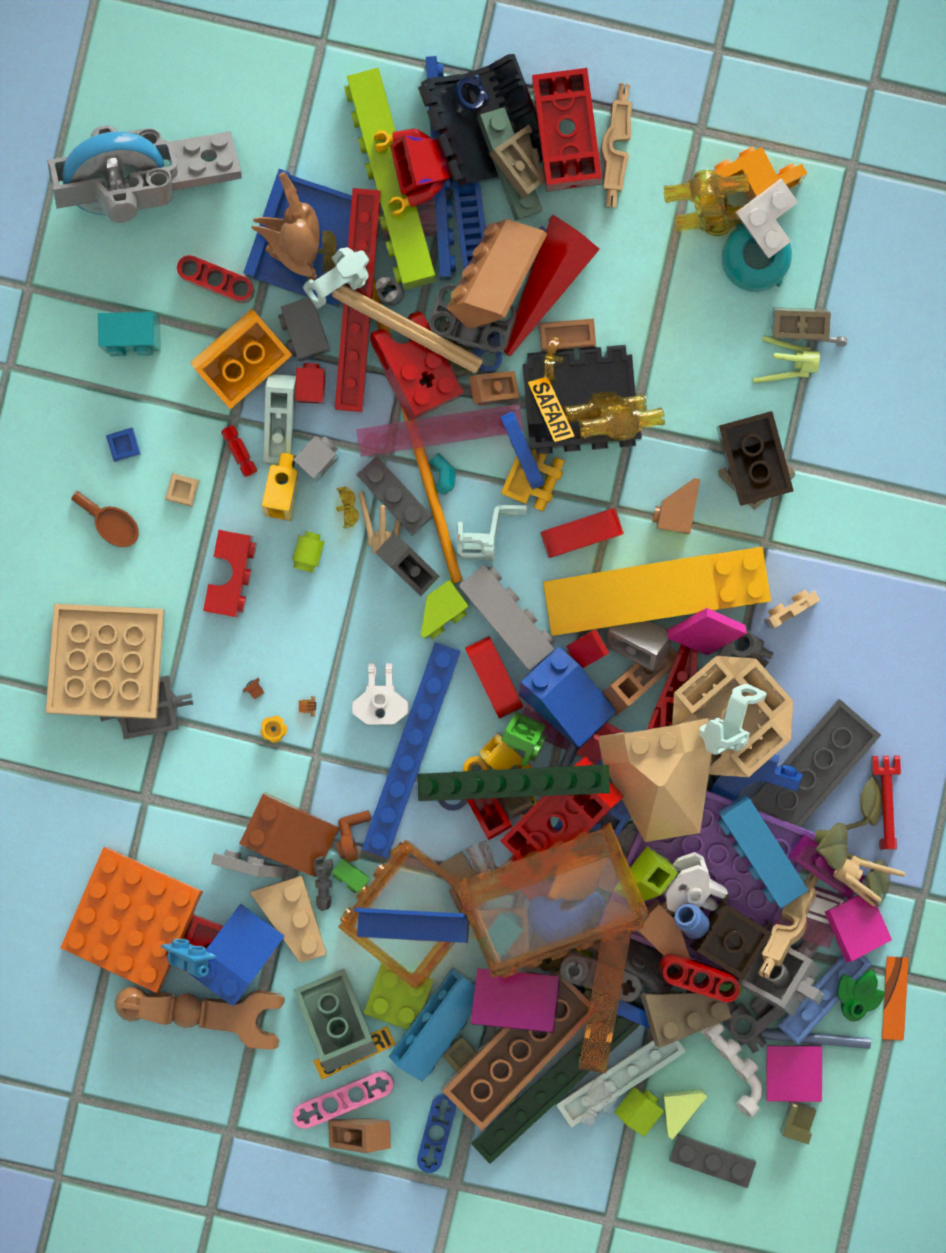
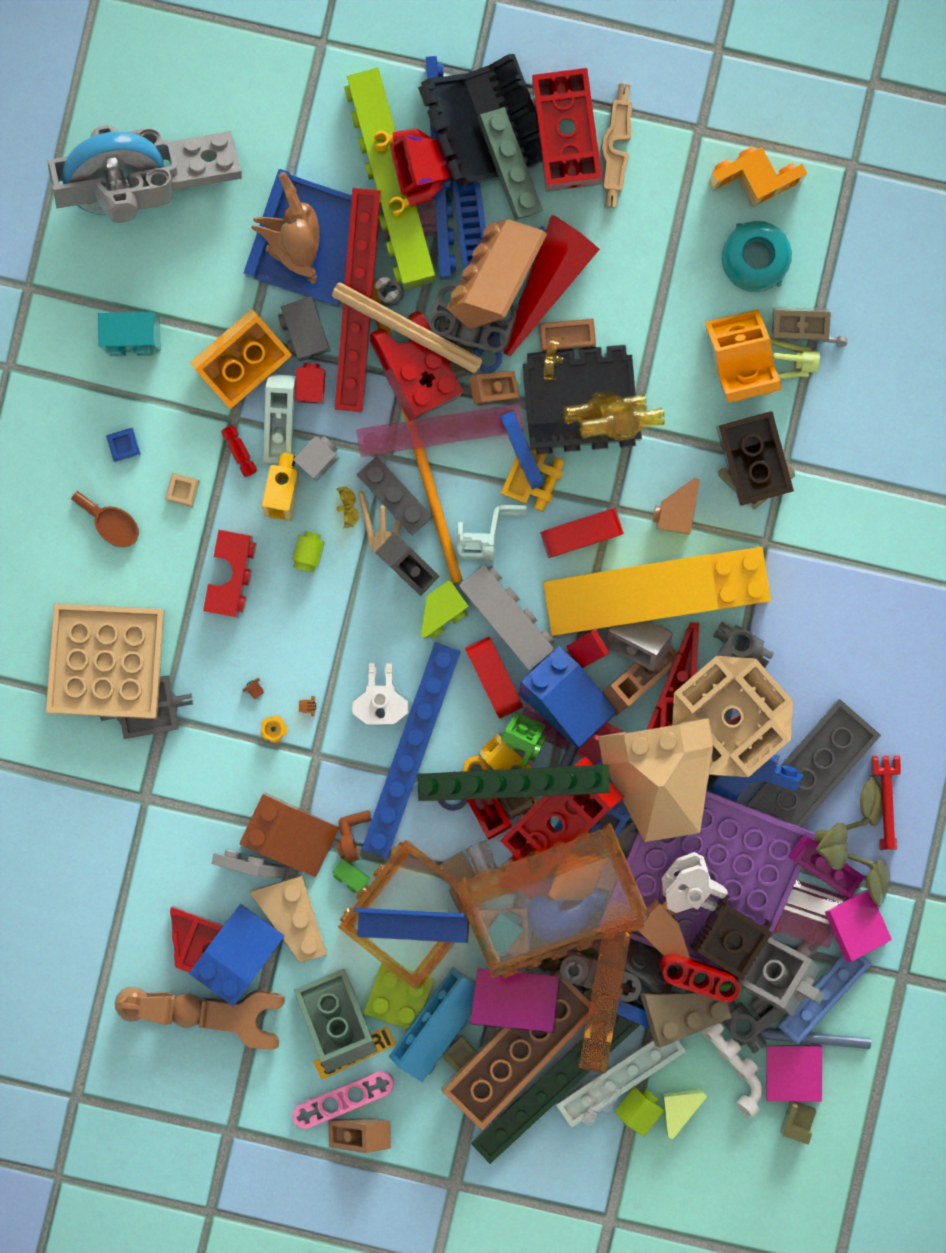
(128, 917): orange plate -> none
(188, 957): dark azure hinge -> none
(206, 269): red beam -> none
(323, 872): dark grey piece -> none
(329, 245): clear yellow piece -> none
(349, 269): light aqua piece -> none
(424, 1150): blue beam -> none
(446, 474): teal arm -> none
(475, 82): dark blue piece -> none
(520, 162): dark tan wing -> none
(551, 409): sticker -> none
(652, 873): lime slope -> none
(691, 921): medium blue brick -> none
(706, 631): dark pink tile -> none
(709, 196): clear yellow piece -> none
(712, 1160): dark grey plate -> none
(728, 734): light aqua piece -> none
(743, 356): none -> light orange bracket
(761, 214): white plate -> none
(762, 851): dark azure brick -> none
(785, 936): tan piece -> none
(801, 602): tan wing -> none
(851, 874): tan plant -> none
(859, 993): green plate -> none
(895, 998): orange sticker -> none

